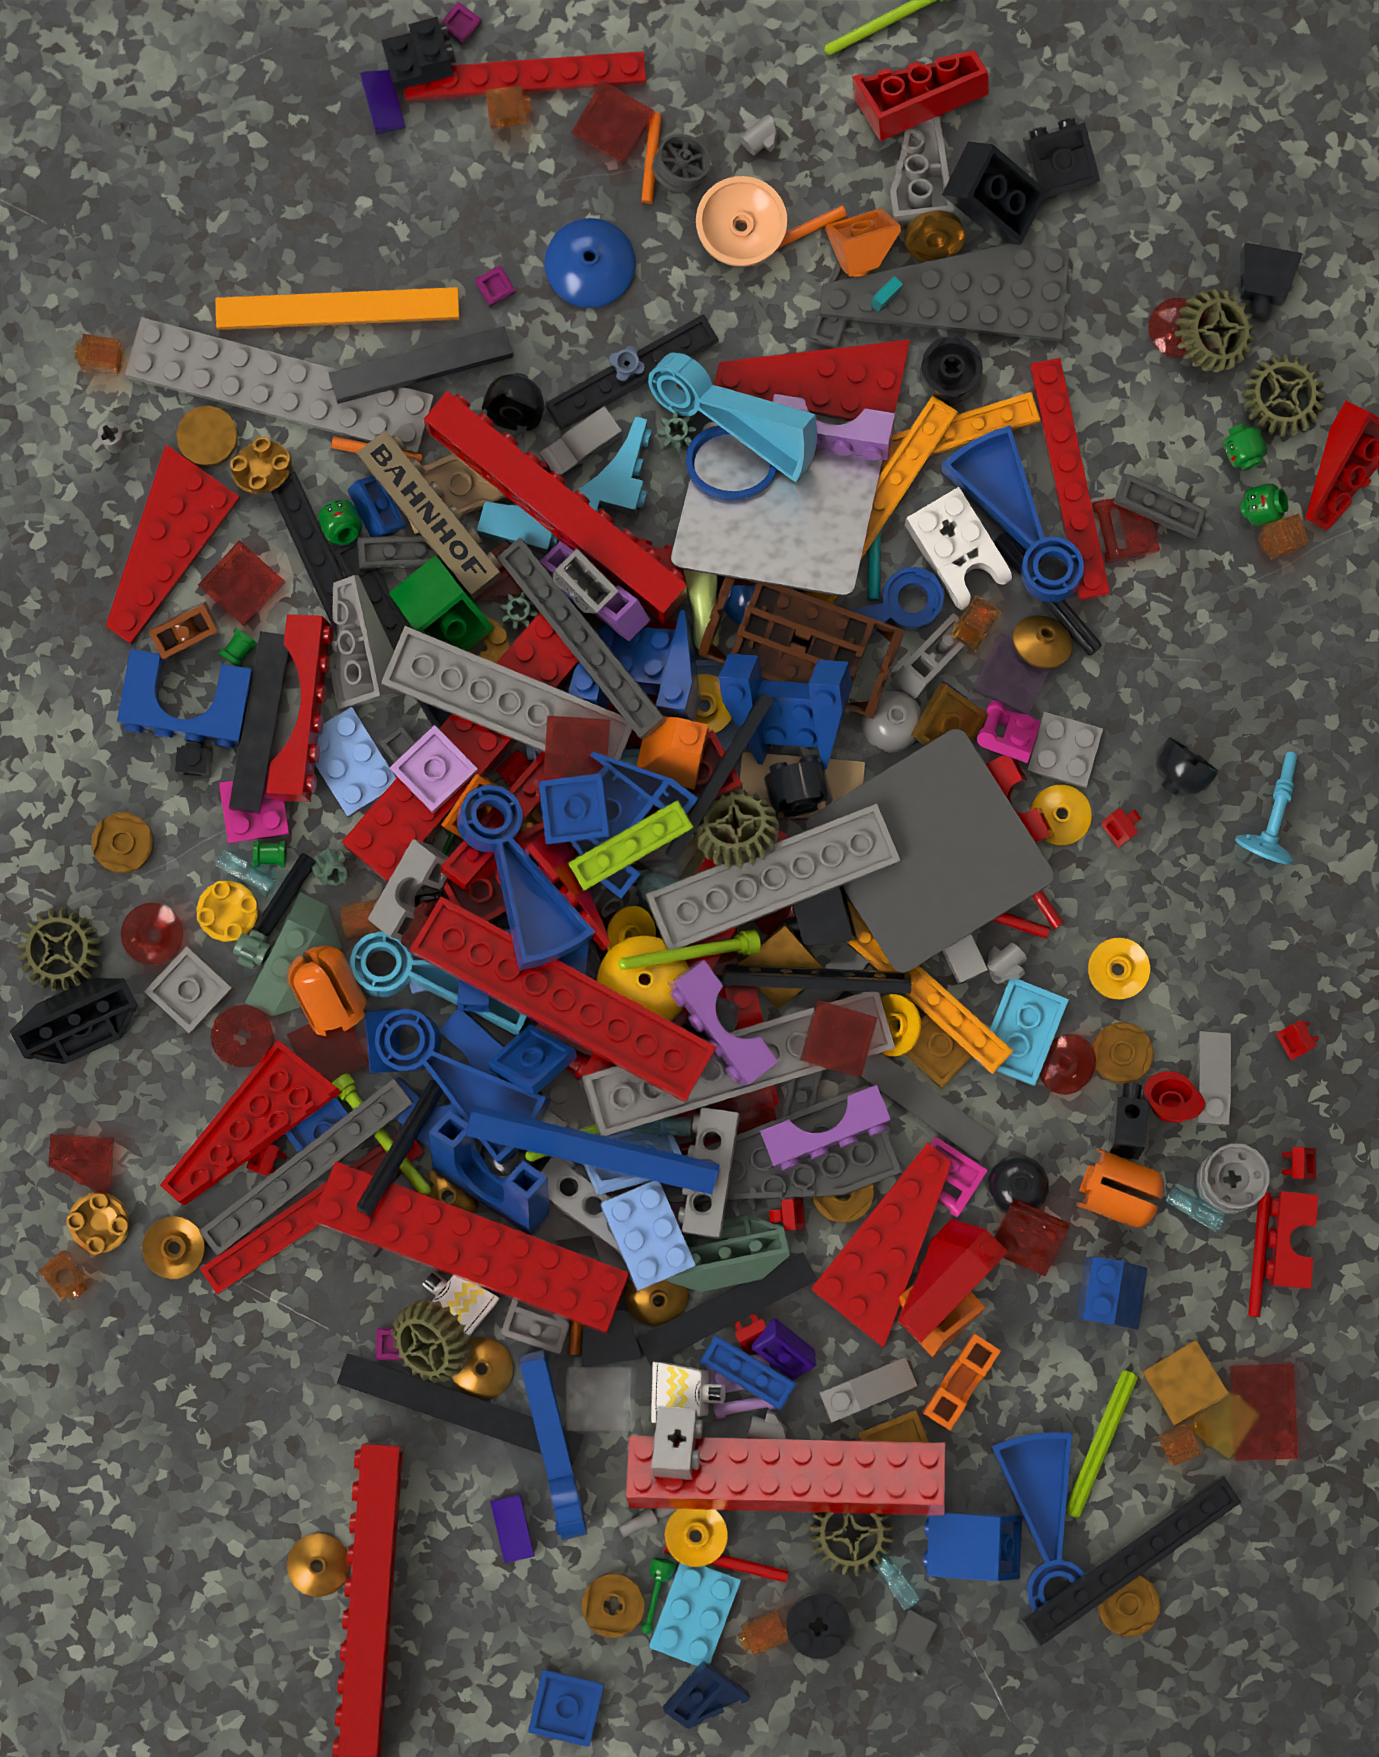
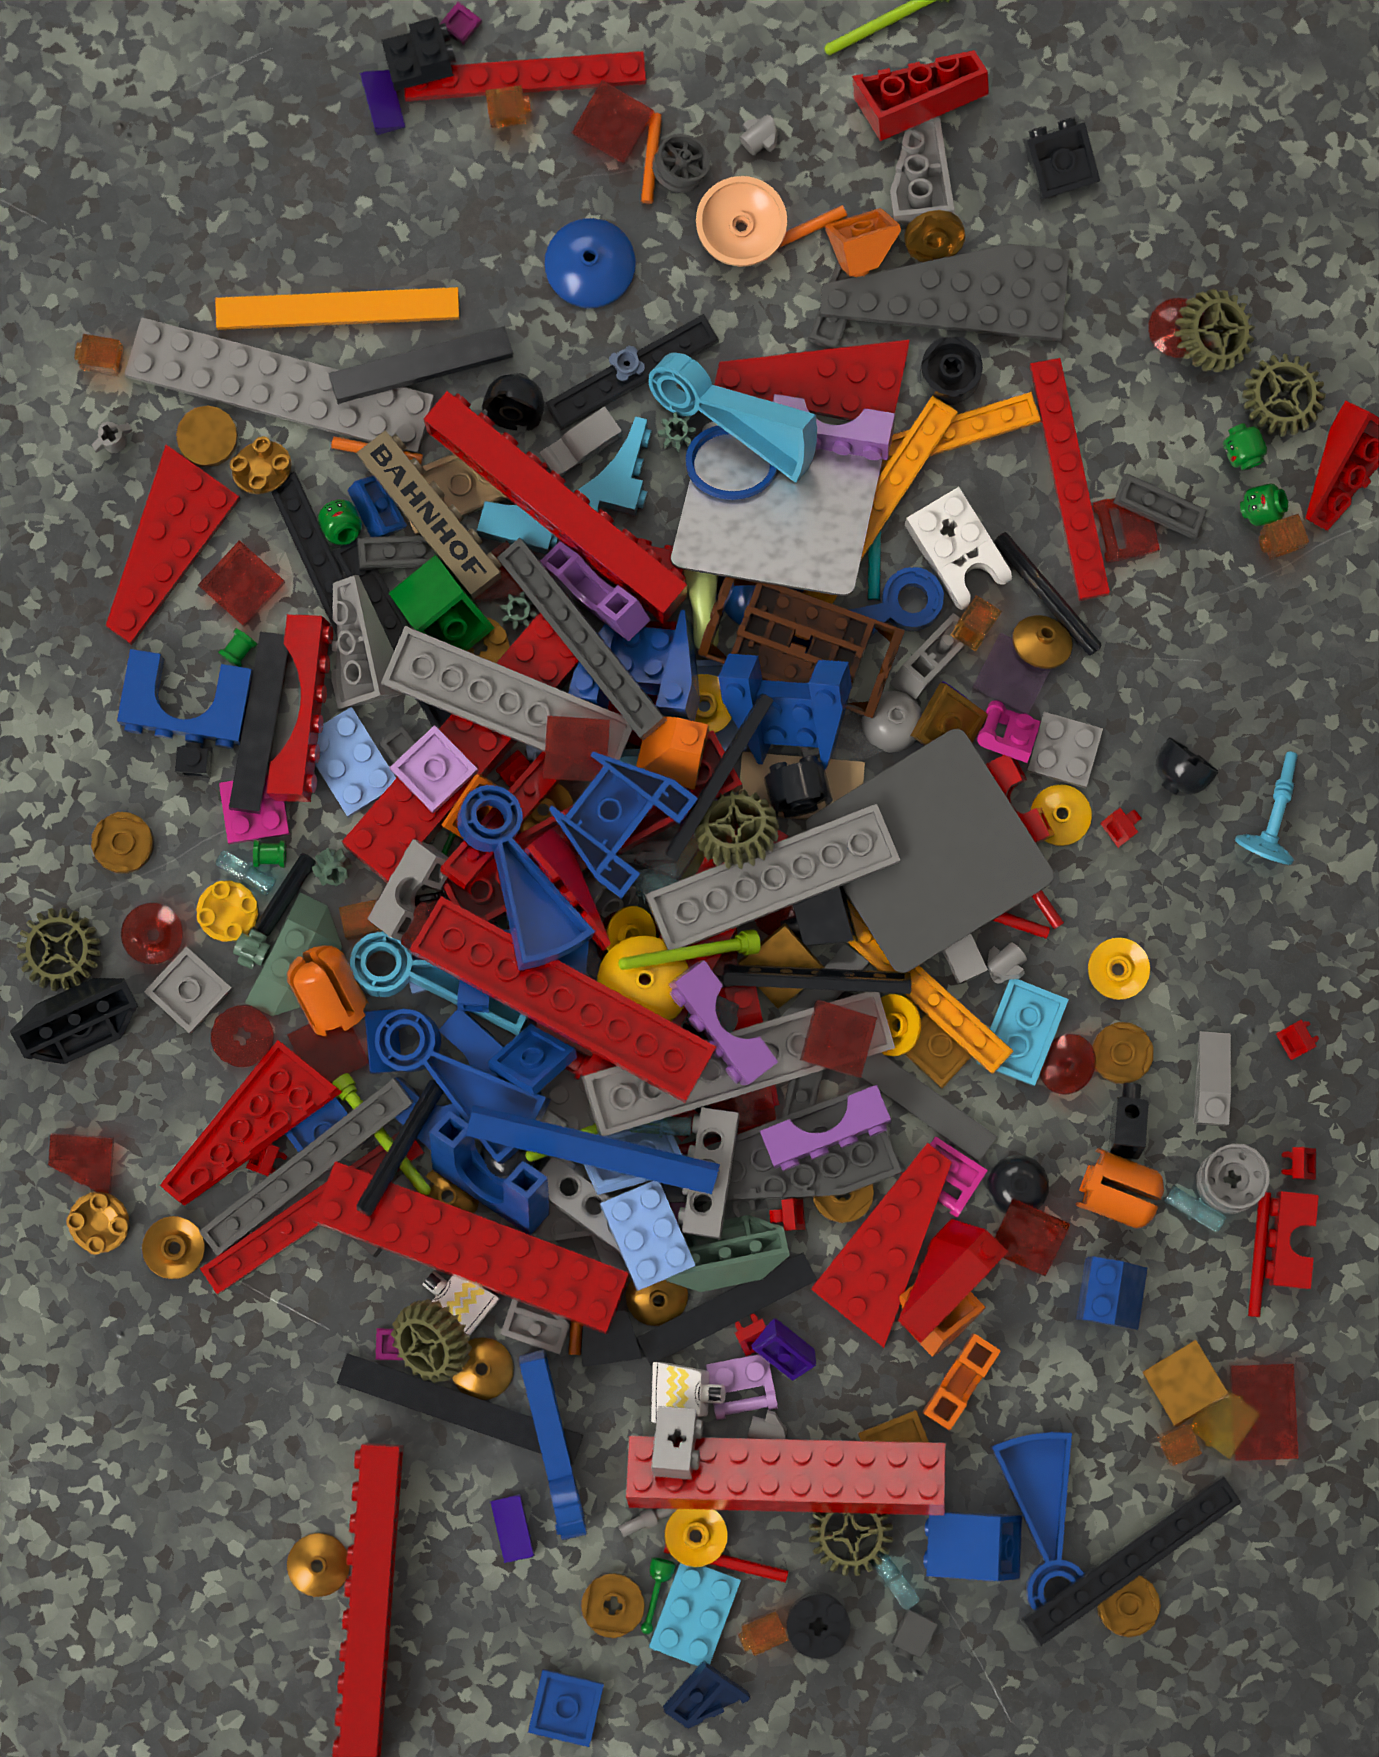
(55, 1266): clear orange brick -> none
(184, 630): dark orange brick -> none
(495, 286): magenta tile -> none
(573, 808): blue plate -> none
(583, 583): light grey torso -> none
(598, 1399): clear tile -> none
(630, 845): lime tile -> none
(748, 1372): blue tile -> none
(867, 1389): light grey slope -> none
(886, 294): teal tile -> none
(994, 192): black brick -> none
(995, 480): blue piece -> none
(1101, 1443): lime axle -> none
(1173, 1097): red piece -> none
(1266, 276): black torso -> none

